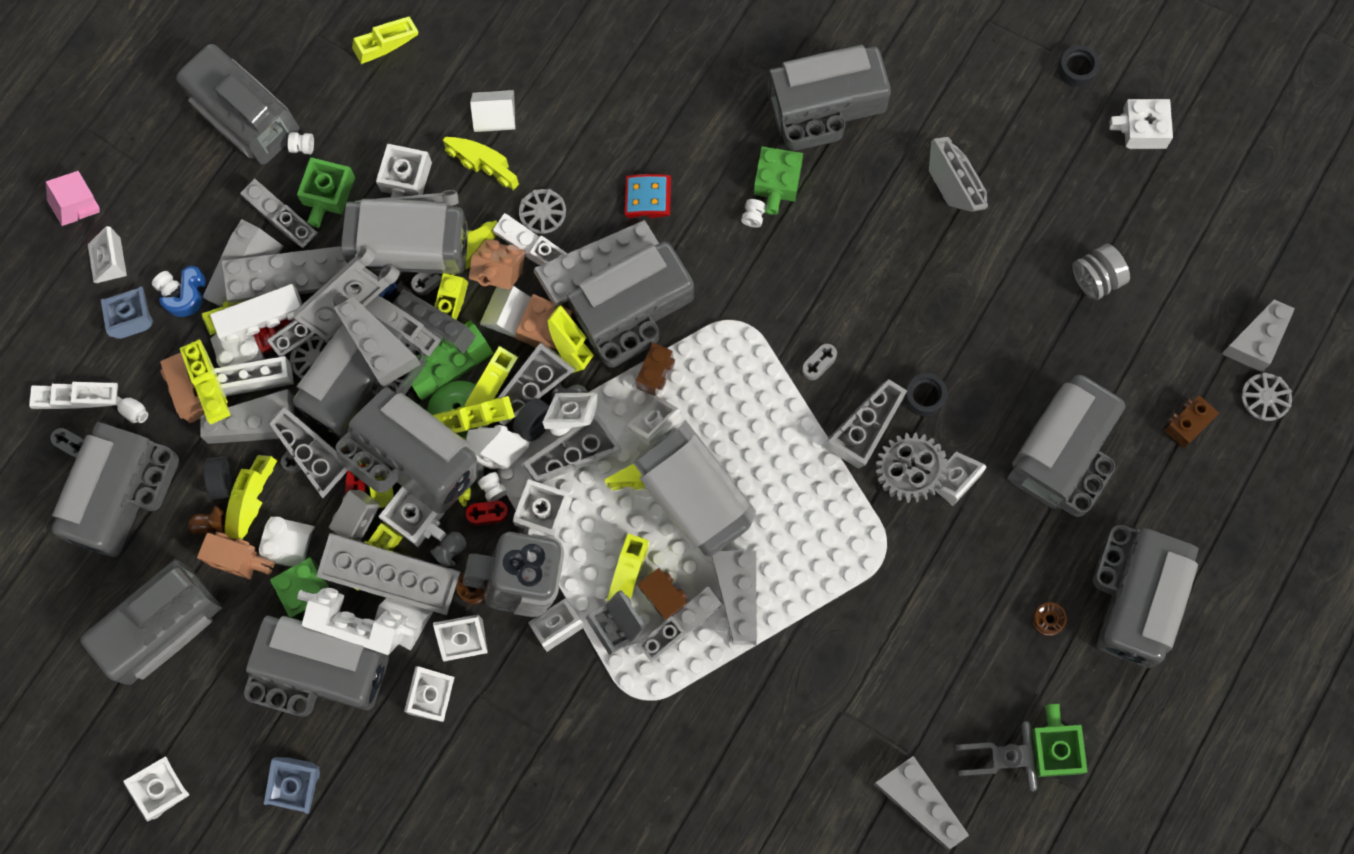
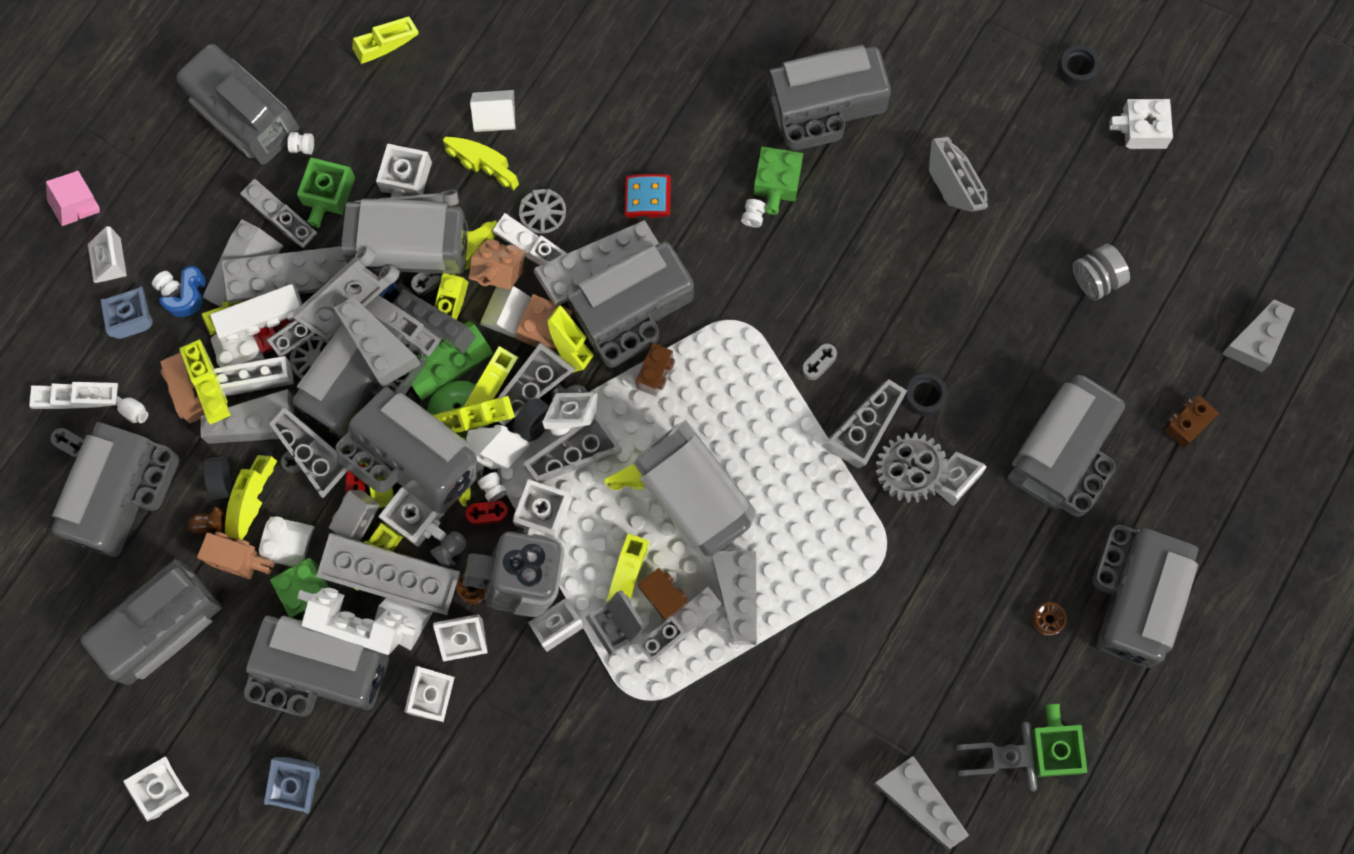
(654, 420): white slope -> none
(1267, 396): light grey wheel -> none

